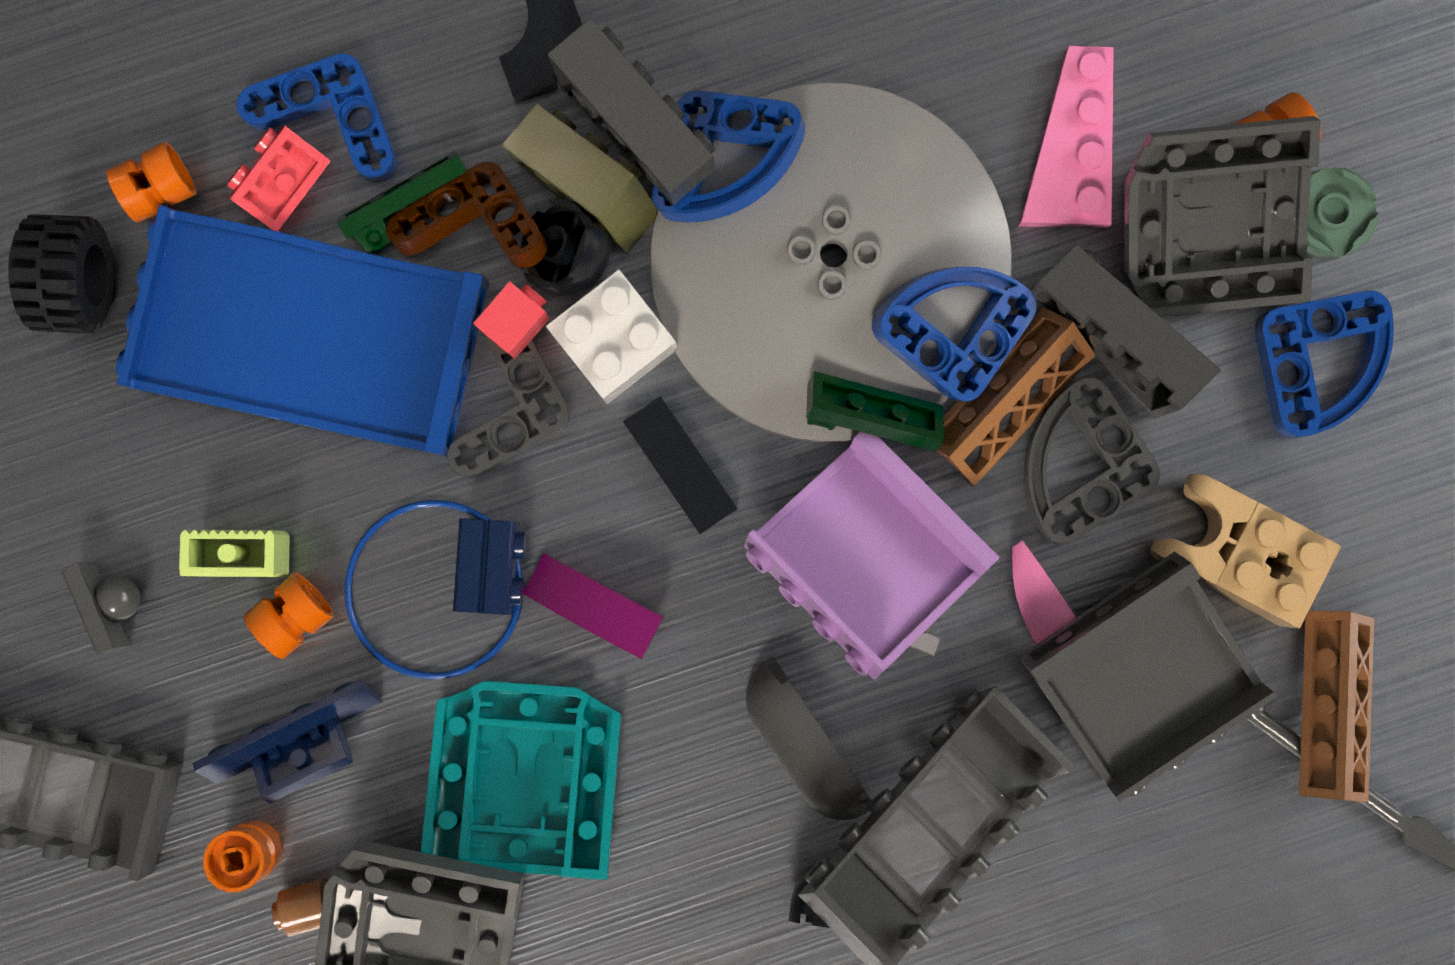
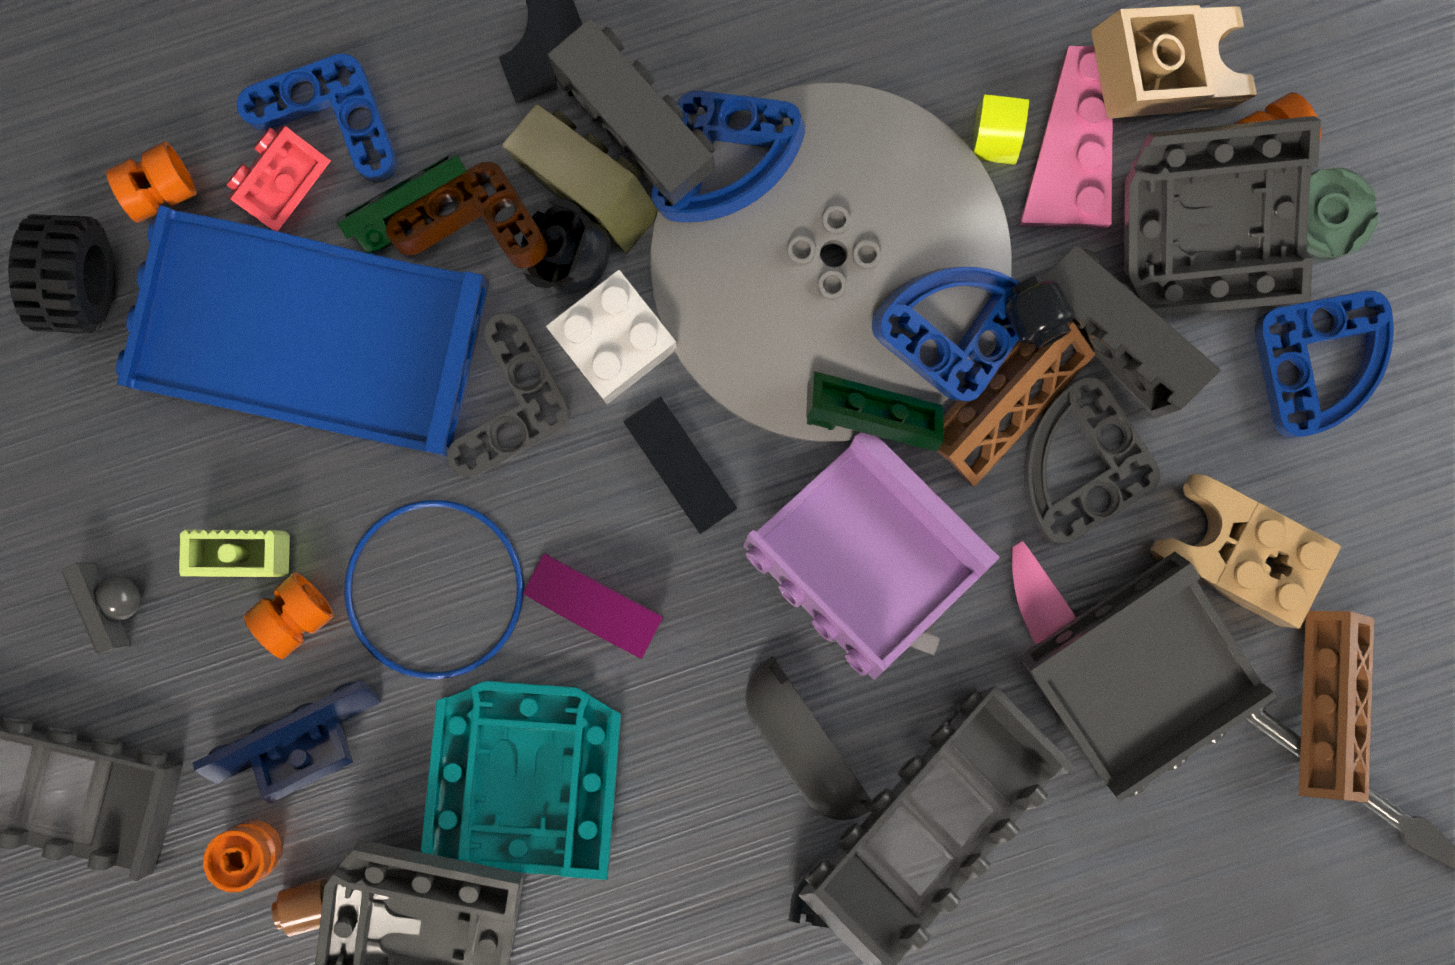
(488, 566): dark blue brick -> none
(513, 318): coral brick -> none
(1000, 128): none -> neon yellow brick
(1039, 312): none -> black head
(1168, 61): none -> tan brick

